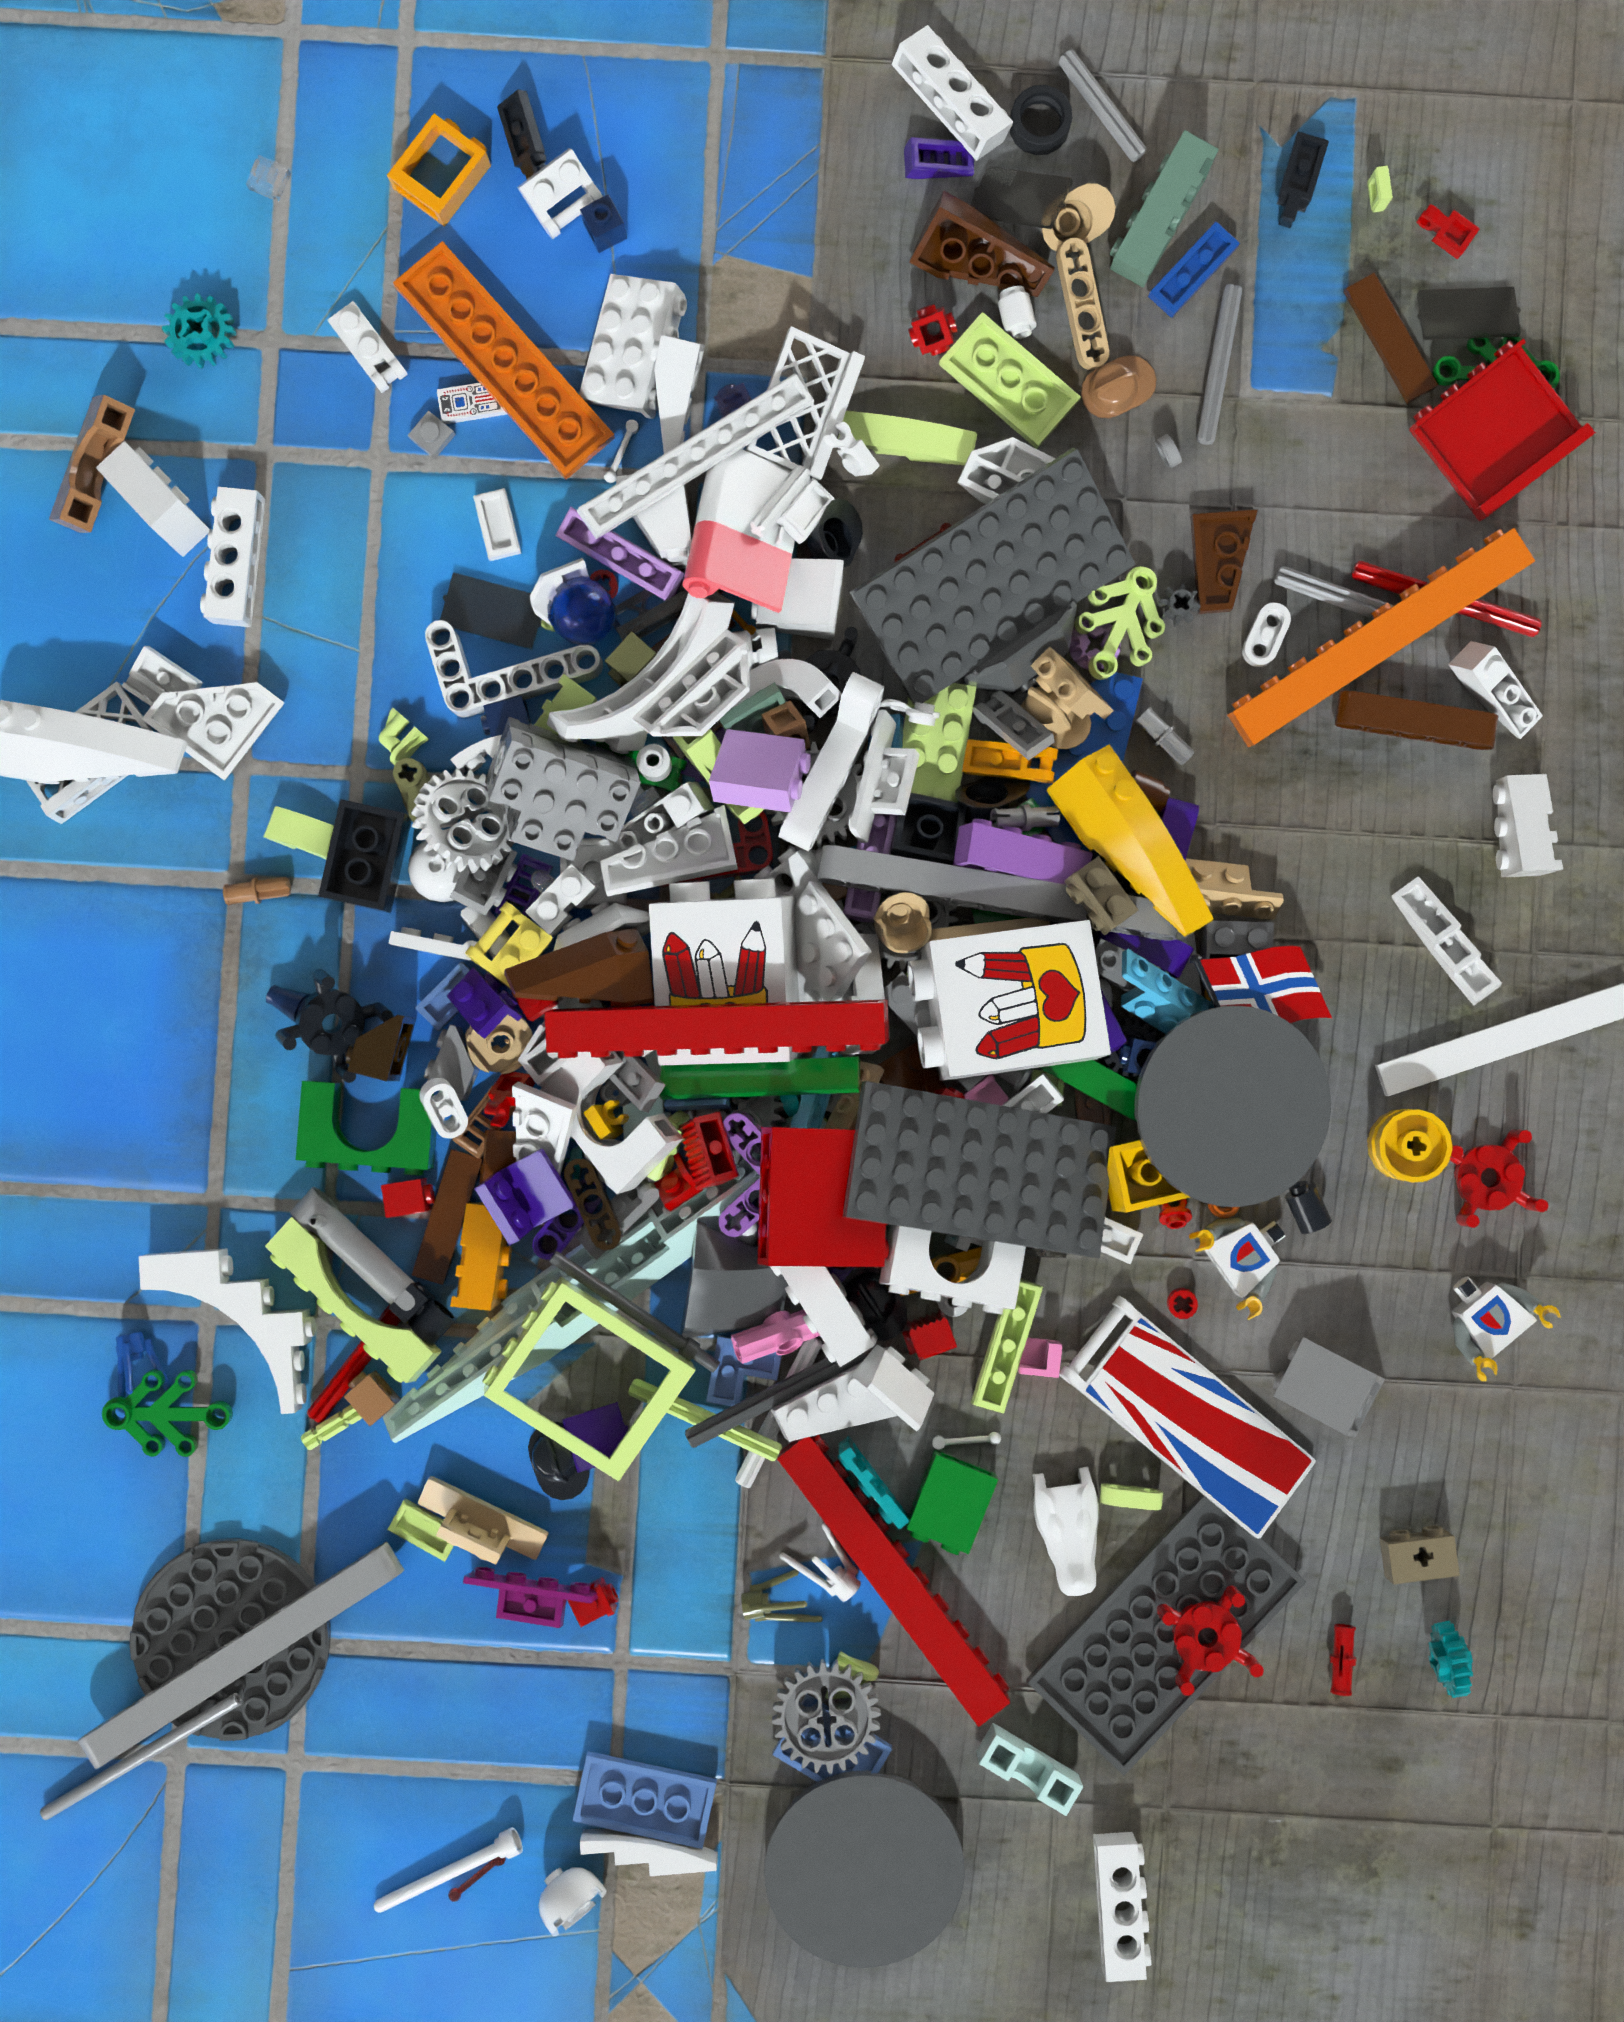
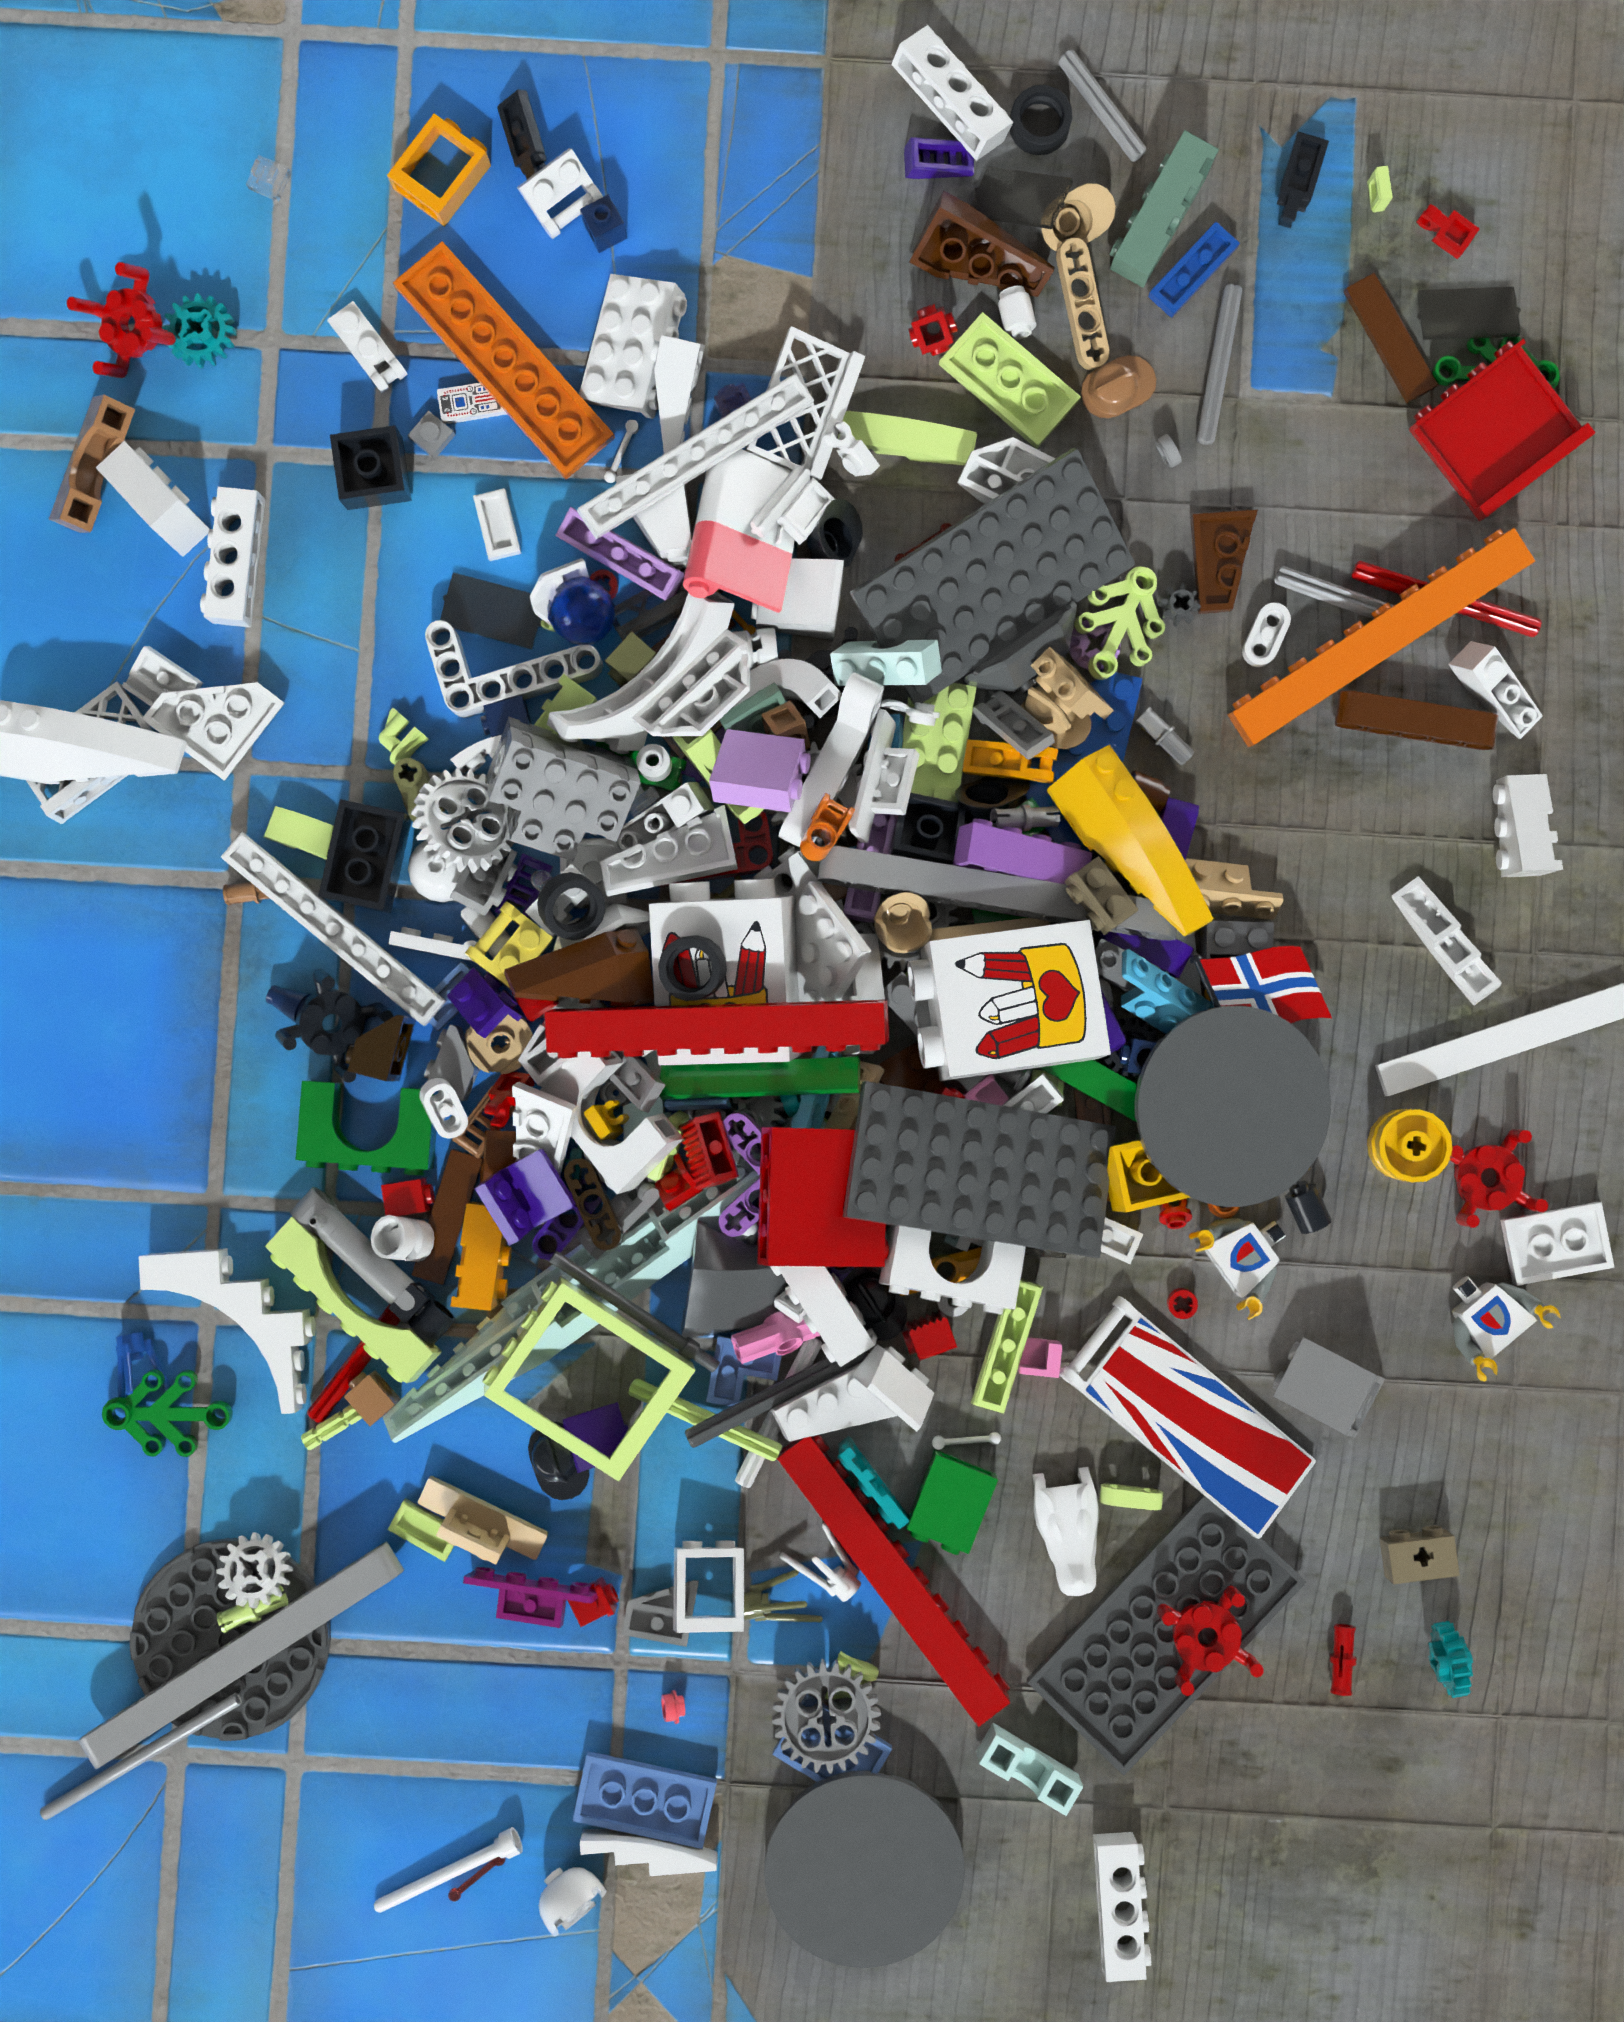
(115, 318): none -> red plate
(240, 1615): none -> yellowish green pin
(264, 1560): none -> white gear
(333, 929): none -> white tile
(370, 467): none -> black brick
(402, 1238): none -> white wheel
(591, 918): none -> black tyre
(652, 1615): none -> light grey wing
(666, 969): none -> black tyre
(672, 1707): none -> coral plate
(708, 1623): none -> white window
(786, 1306): none -> white tile
(828, 824): none -> orange piece
(906, 664): none -> light aqua arch
(1557, 1243): none -> white plate

